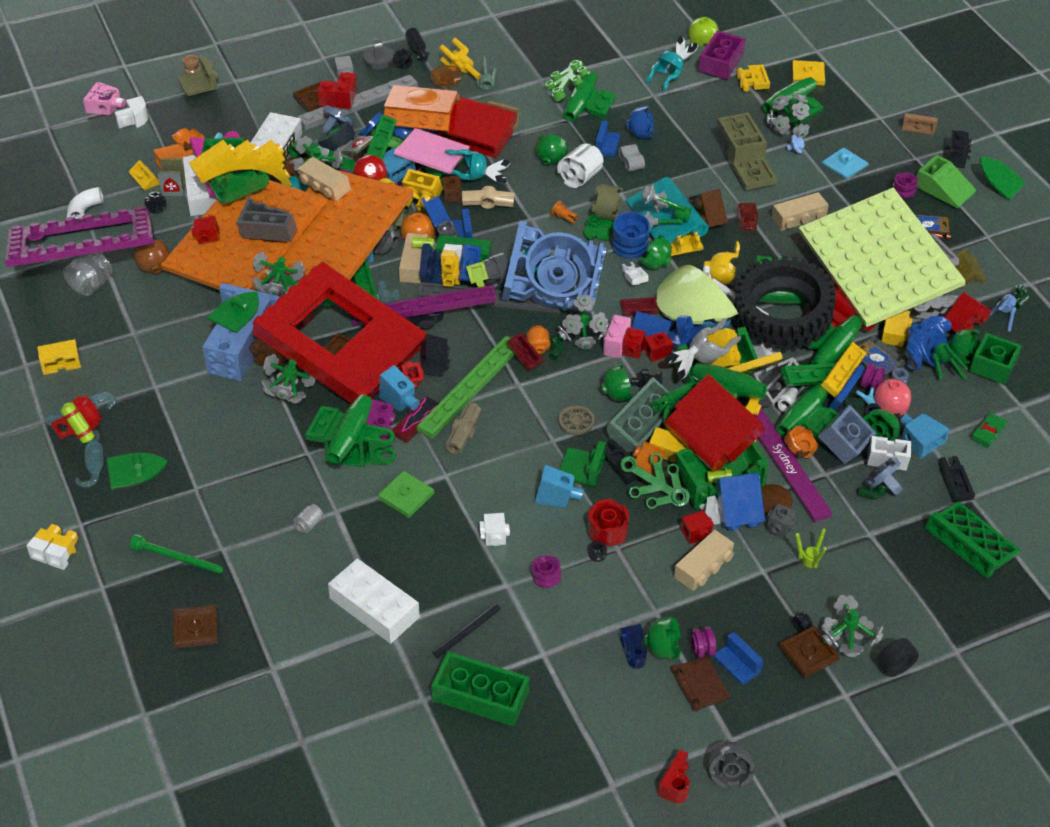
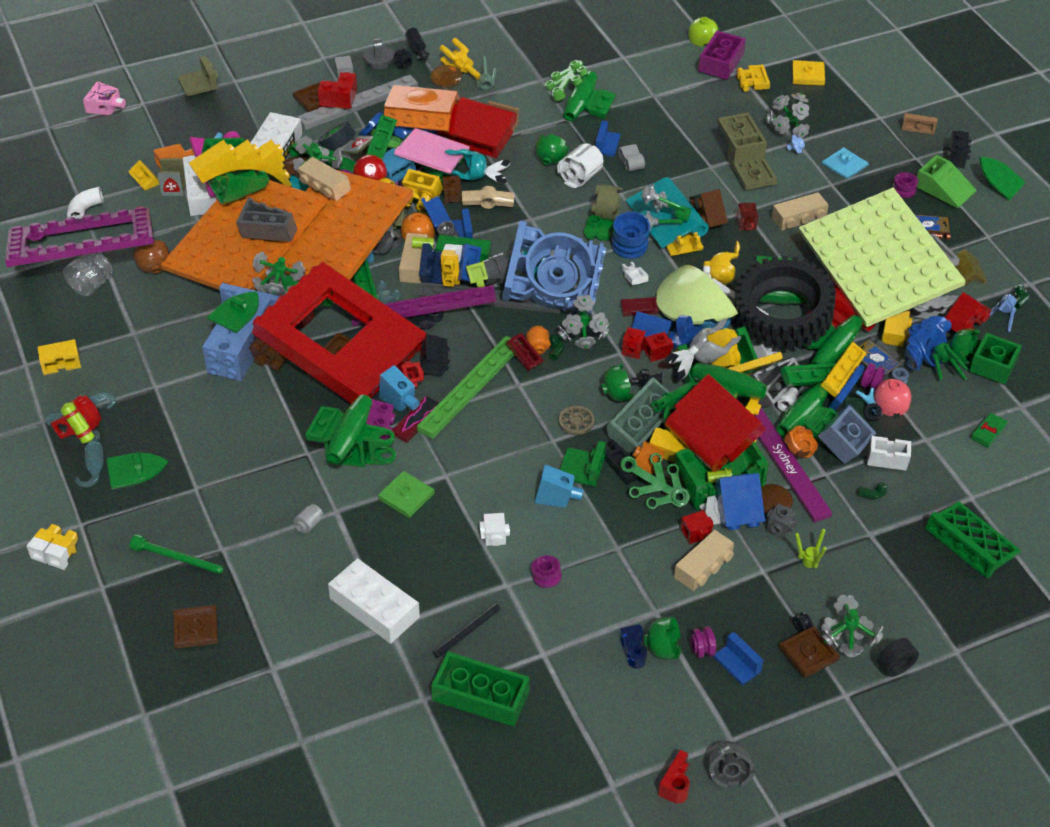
(134, 114): white brick -> none
(155, 202): black gear -> none
(182, 137): orange hair -> none
(191, 64): medium nougat wheel -> none
(206, 229): red brick -> none
(286, 379): light grey plant -> none
(335, 118): sand blue tile -> none
(463, 428): dark tan piece -> none
(562, 211): orange pin -> none
(597, 557): black bush -> none
(608, 522): red brick -> none
(614, 337): bright pink brick -> none
(641, 123): blue cylinder -> none
(657, 254): green cylinder -> none
(672, 62): teal hair -> none
(700, 683): copper piece -> none
(803, 86): green plate -> none
(883, 423): green cylinder -> none
(883, 473): sand blue tile -> none
(923, 433): dark azure torso -> none
(957, 479): black hinge -> none

